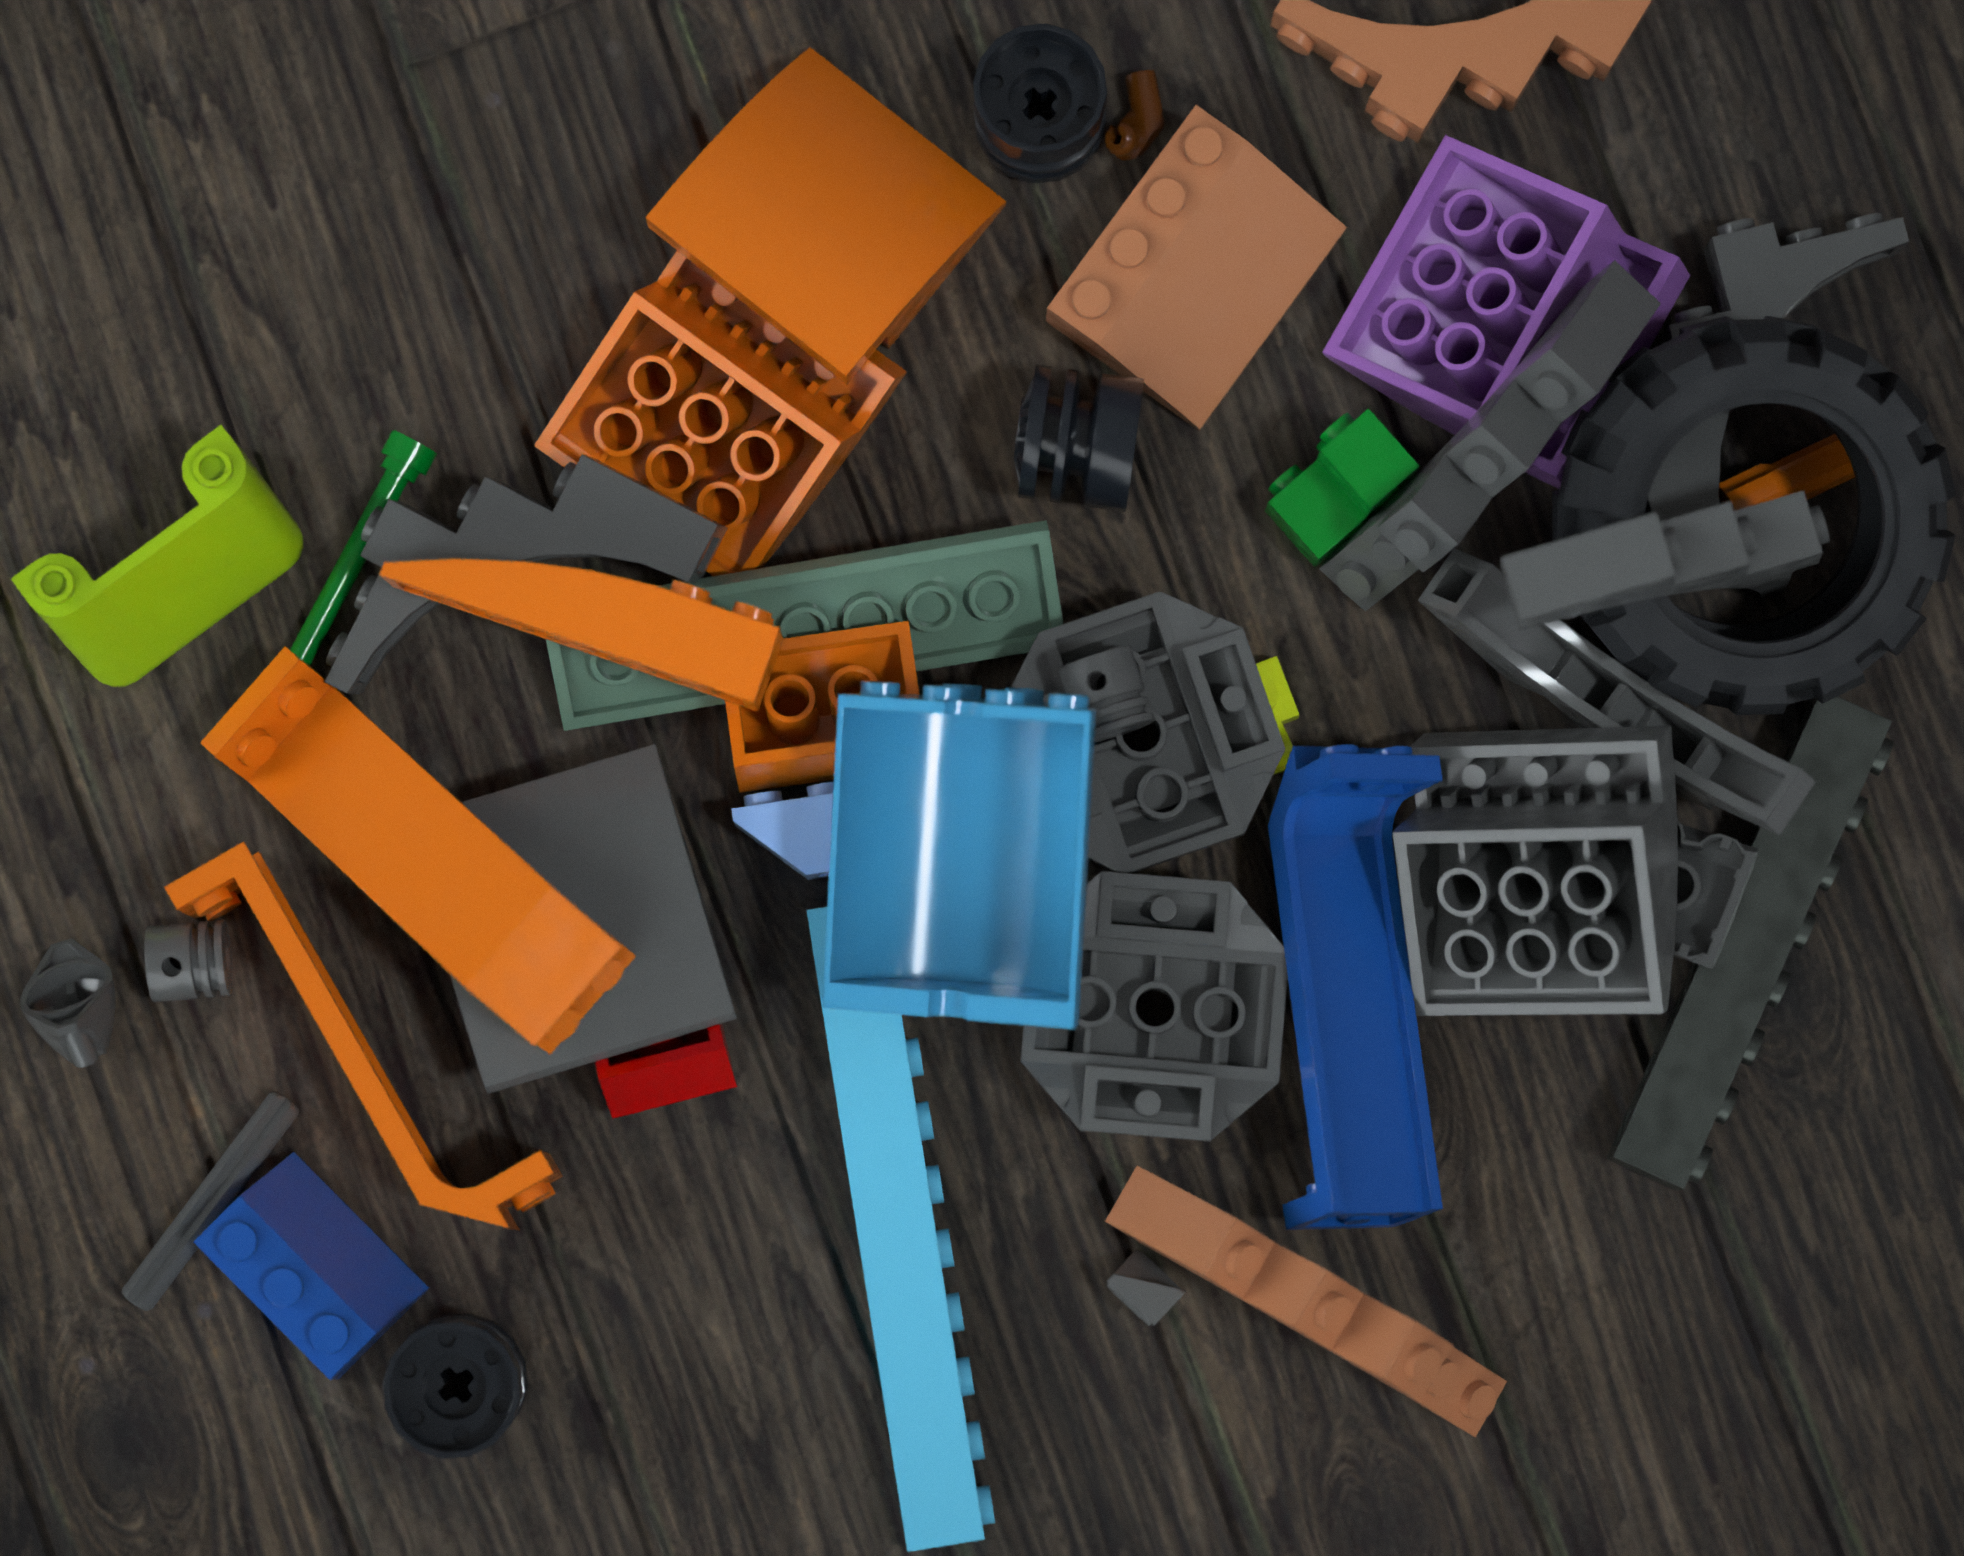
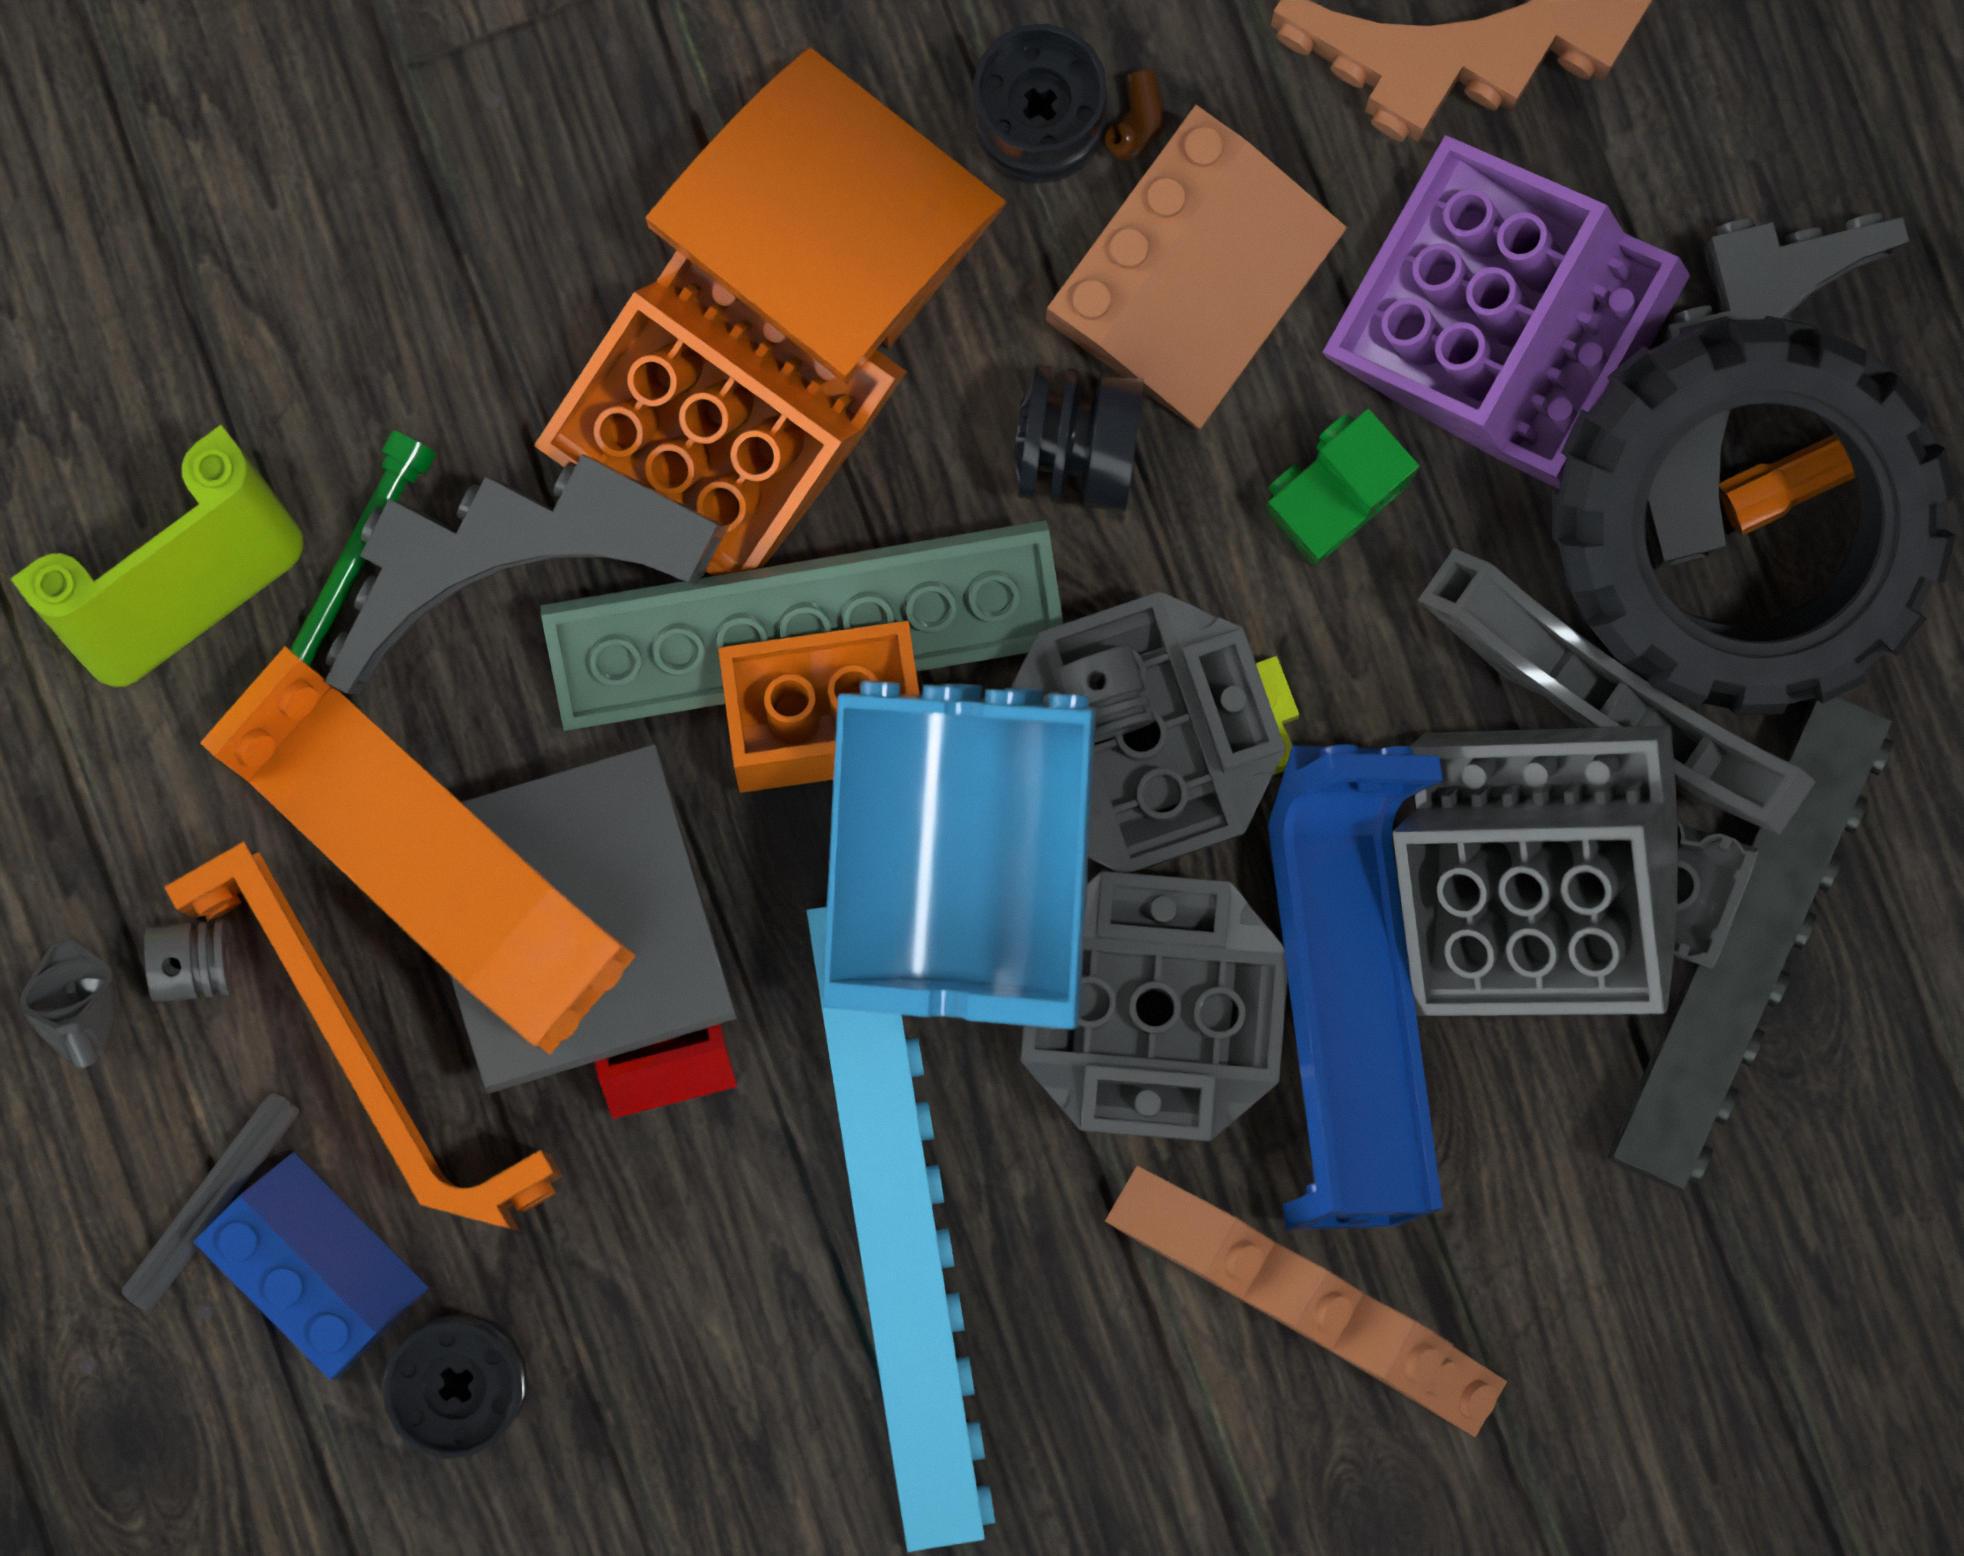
(611, 617): orange slope -> none
(793, 828): light blue slope -> none
(1144, 1288): dark grey slope -> none
(1497, 441): dark grey arch -> none
(1655, 559): dark grey arch -> none

